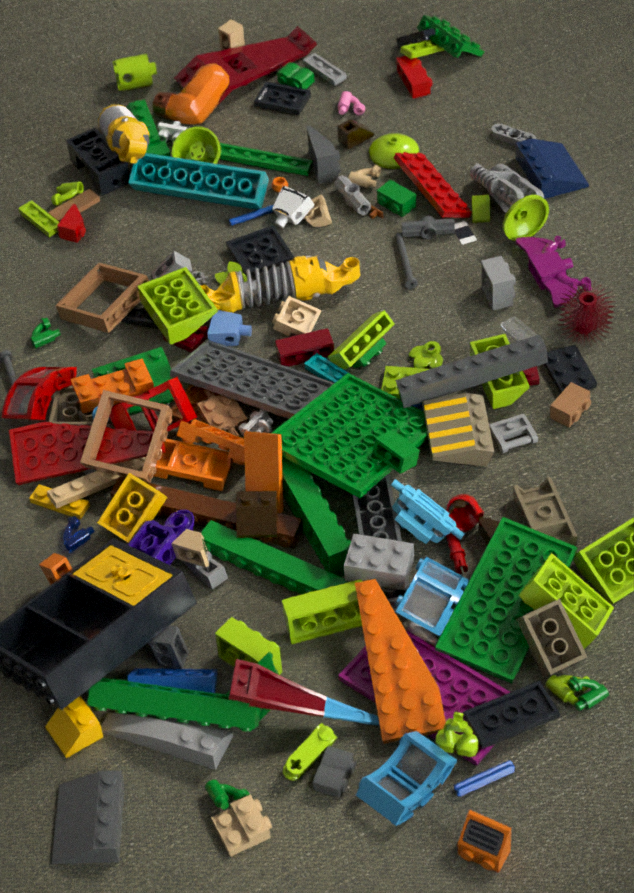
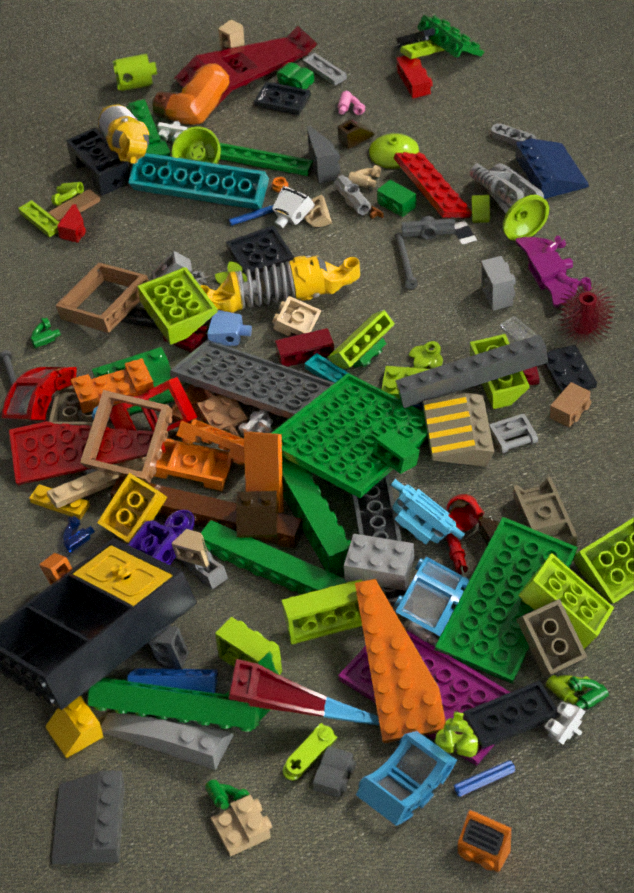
(567, 723): none -> white hips

